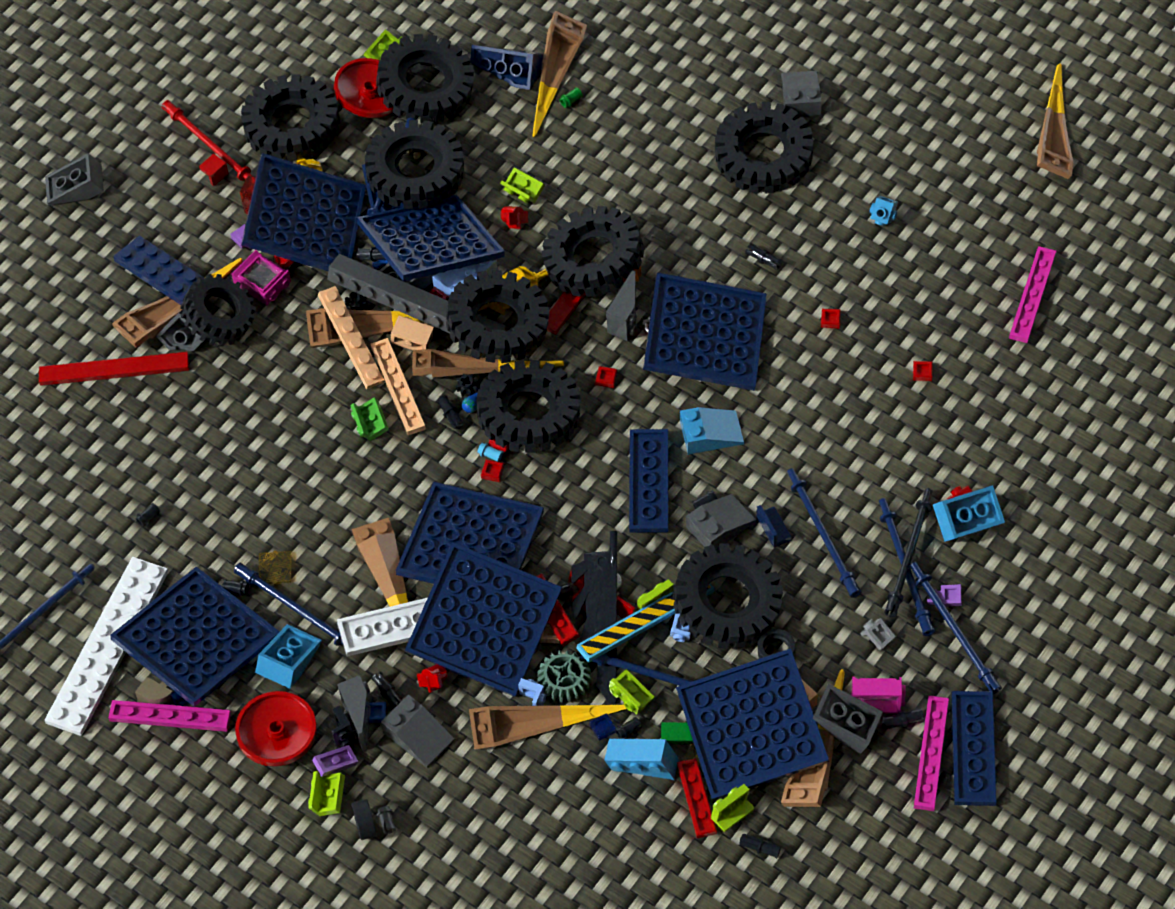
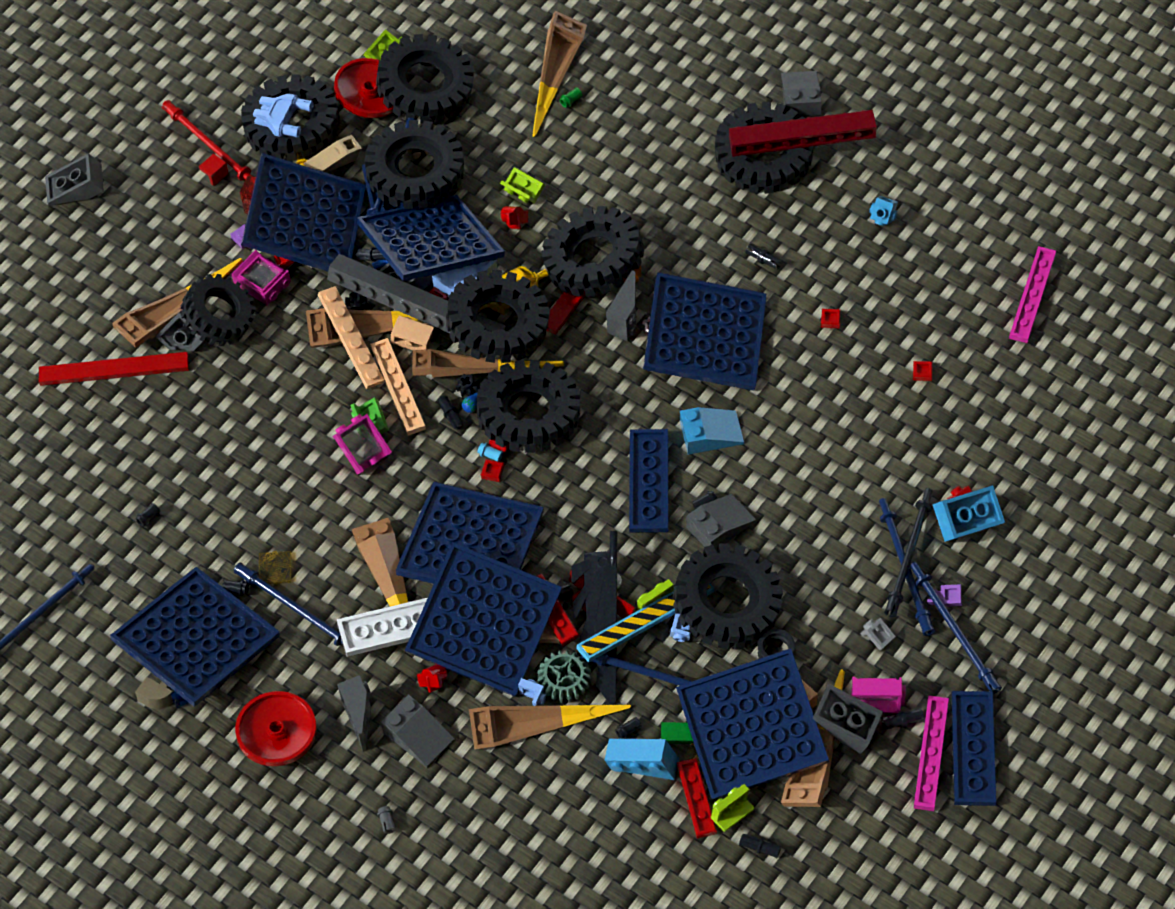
(100, 654): white plate -> none
(157, 268): dark blue plate -> none
(169, 715): dark pink plate -> none
(277, 112): none -> light blue connector
(287, 656): dark azure slope -> none
(326, 793): lime bracket -> none
(335, 760): medium lavender plate -> none
(336, 155): none -> tan slope
(343, 734): black bracket -> none
(361, 443): none -> window
(364, 819): black tyre -> none
(378, 712): blue tile -> none
(387, 689): black pin -> none
(513, 66): dark blue wedge -> none
(602, 727): clear blue tile -> none
(606, 377): red tile -> none
(631, 692): lime bracket -> none
(773, 526): dark blue panel -> none
(802, 133): none -> dark red brick
(847, 578): dark blue bar -> none
(1054, 146): medium nougat plate -> none

